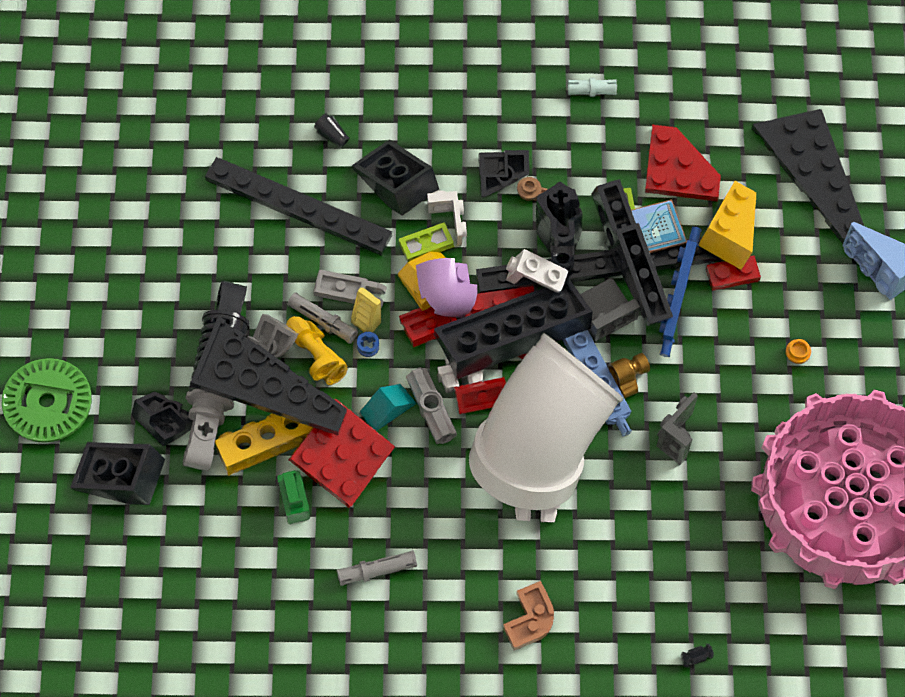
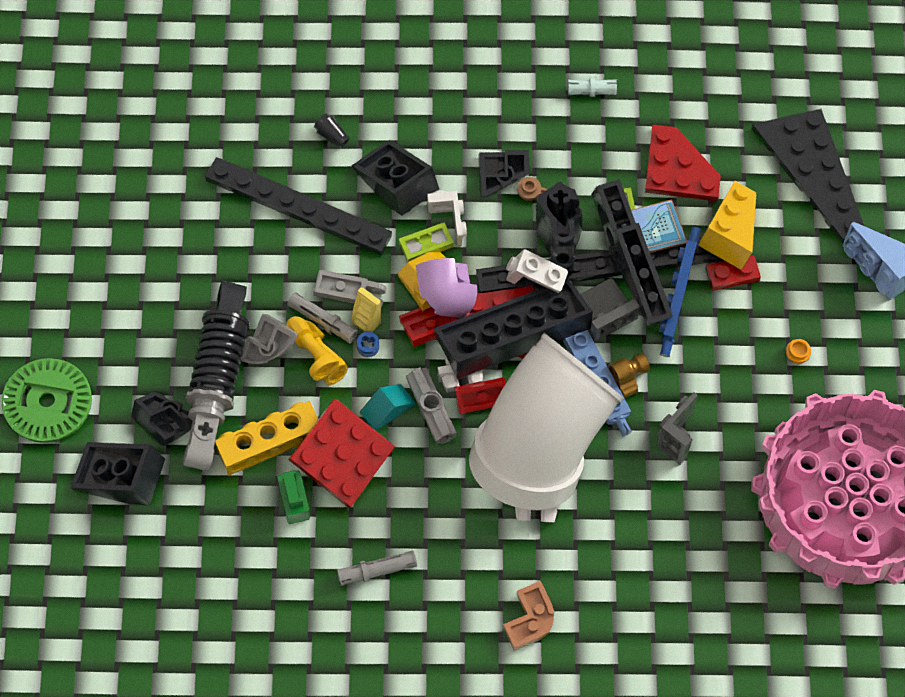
(255, 377): black wing -> none
(697, 655): black piece -> none

